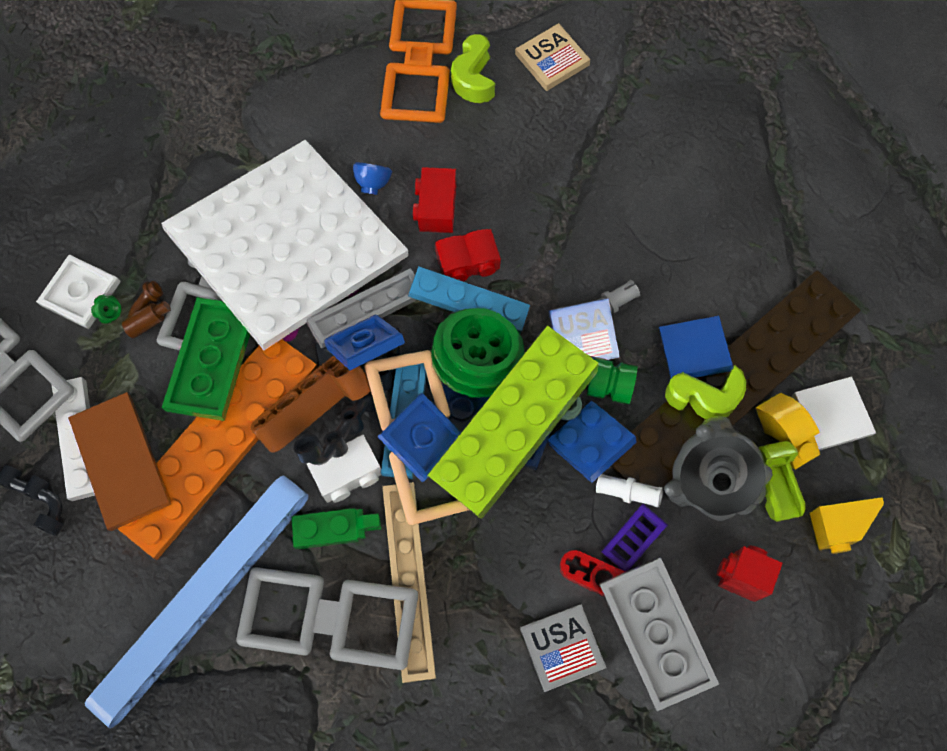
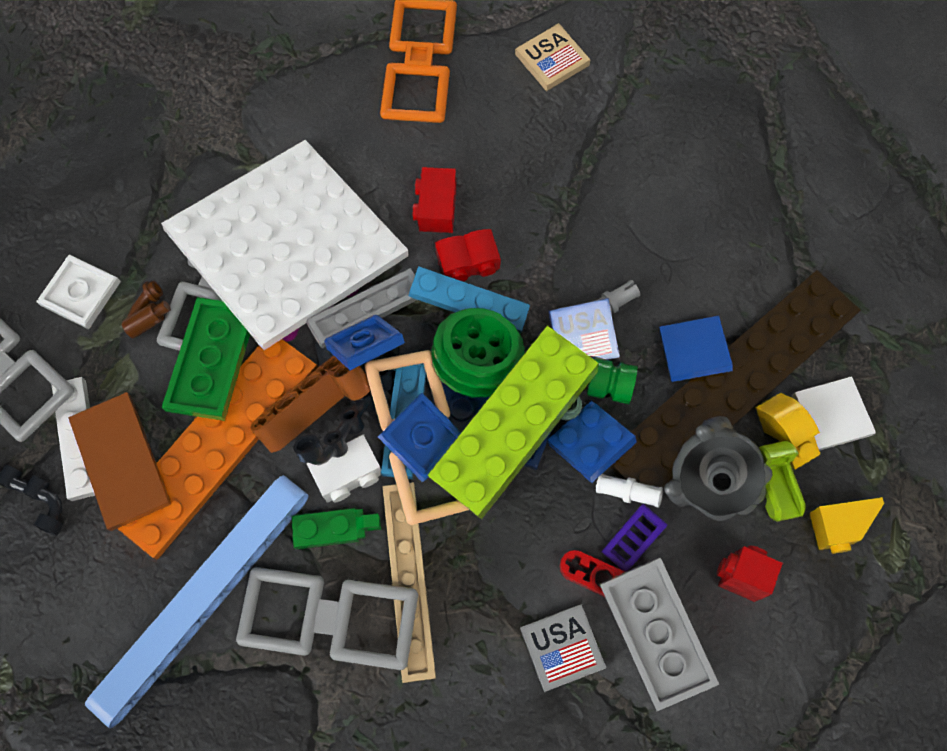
(111, 314): green plate -> none
(371, 177): blue brick -> none
(467, 68): lime animal -> none
(704, 398): lime animal -> none

